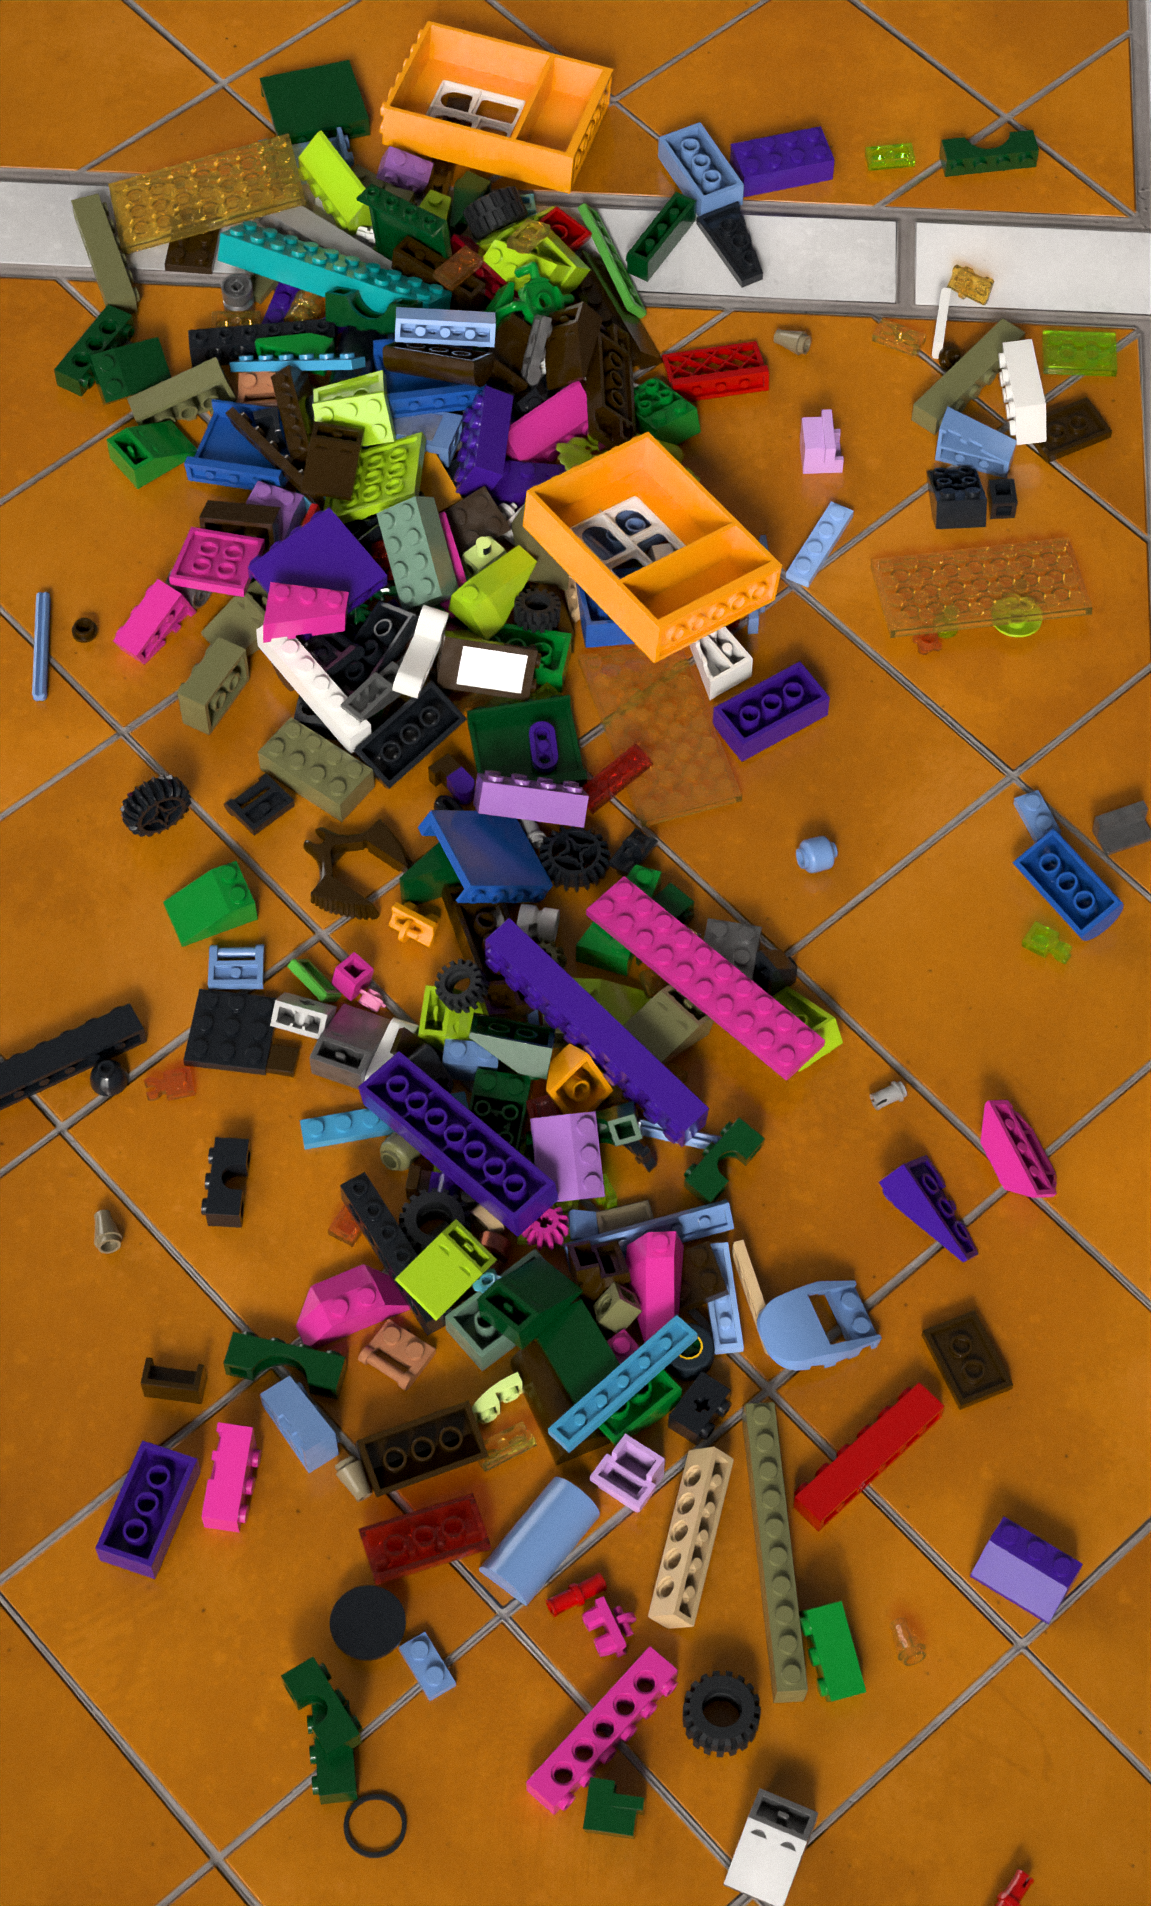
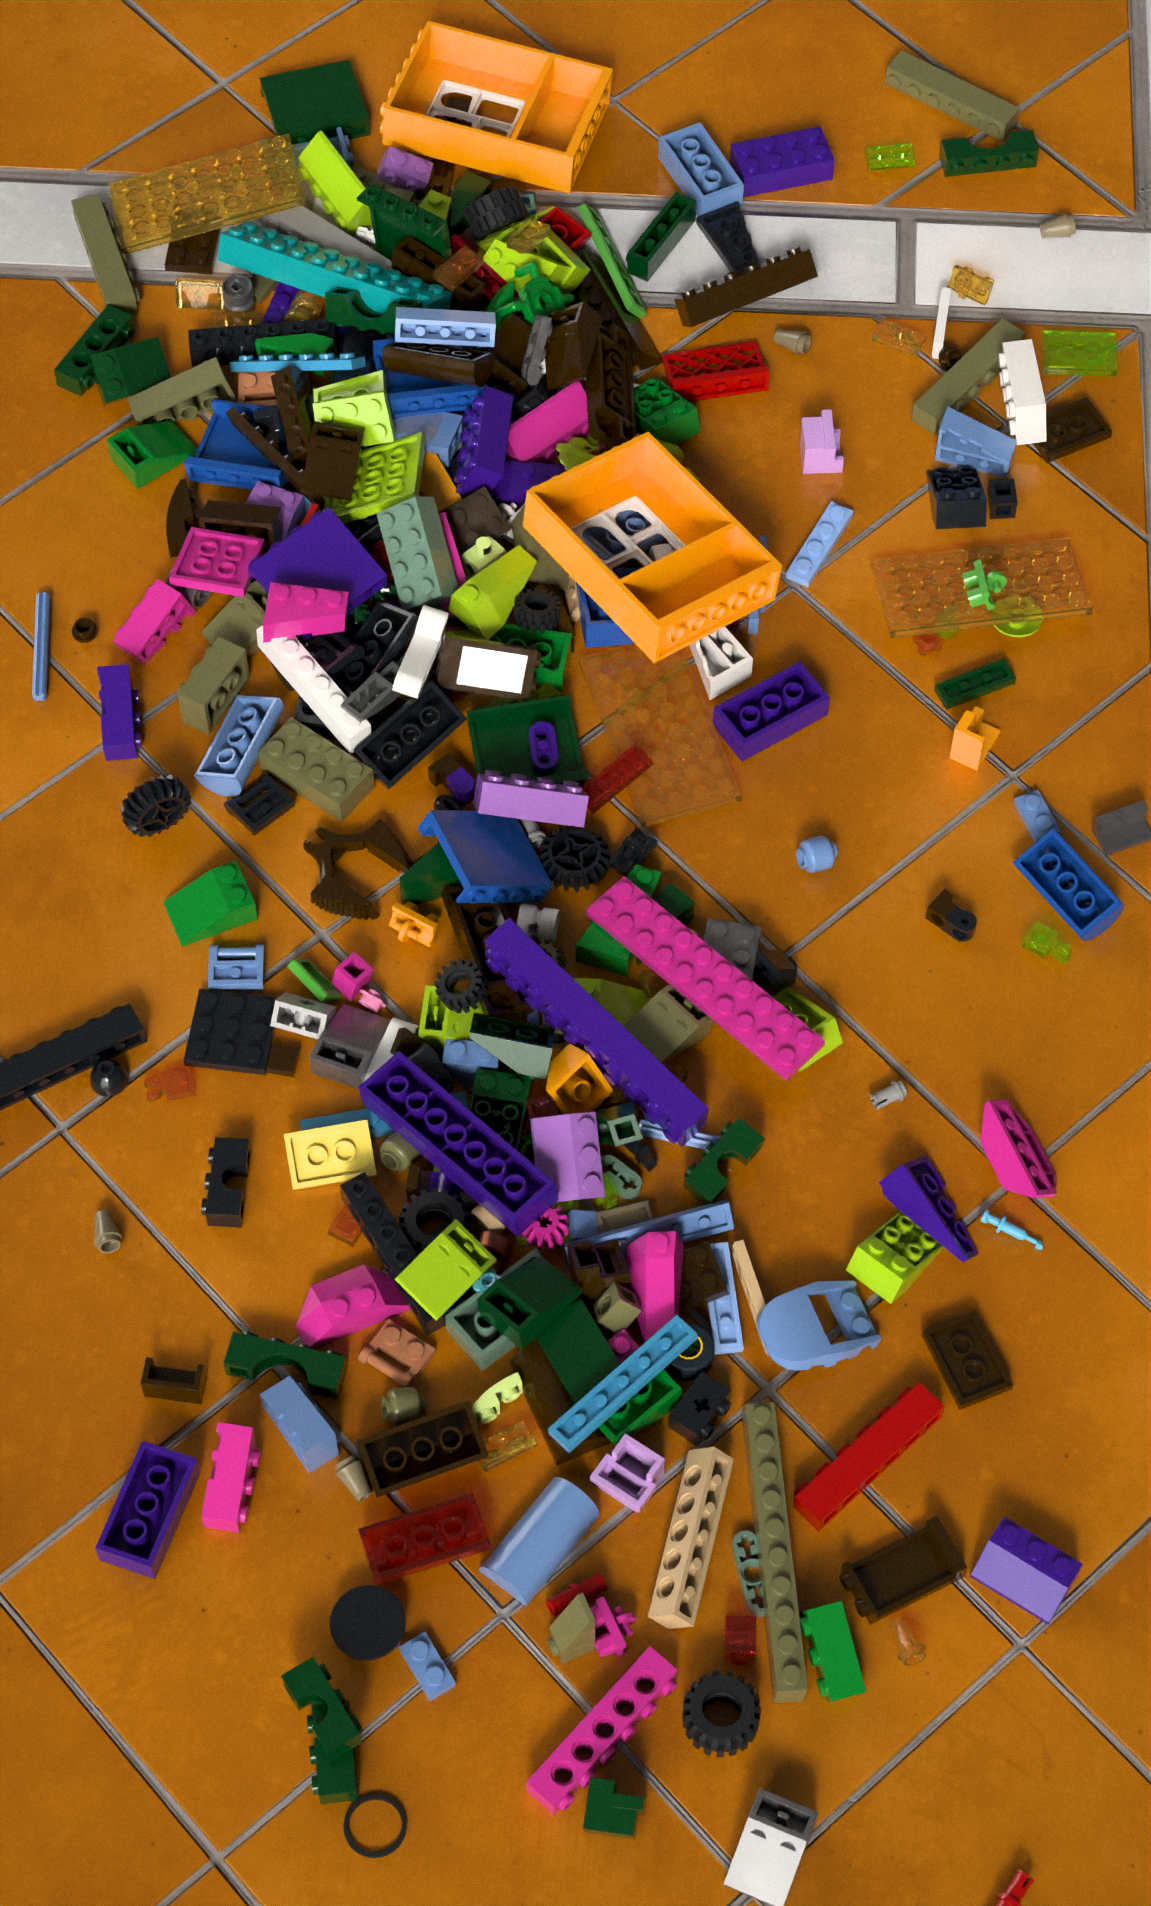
(119, 713): none -> dark purple wedge
(180, 517): none -> dark brown slope
(199, 294): none -> clear yellow slope
(237, 744): none -> medium blue brick
(329, 1154): none -> light yellow plate
(402, 1405): none -> olive head
(573, 1631): none -> olive slope
(621, 1173): none -> sand green beam
(739, 1554): none -> sand green beam
(740, 1639): none -> clear red brick
(745, 287): none -> dark brown brick
(893, 1257): none -> lime slope
(903, 1572): none -> dark brown panel
(951, 918): none -> leg
(952, 95): none -> olive brick
(972, 739): none -> light orange panel
(975, 684): none -> dark green plate
(992, 582): none -> bright green hips
(1009, 1228): none -> medium azure piece
(1059, 227): none -> dark tan cone

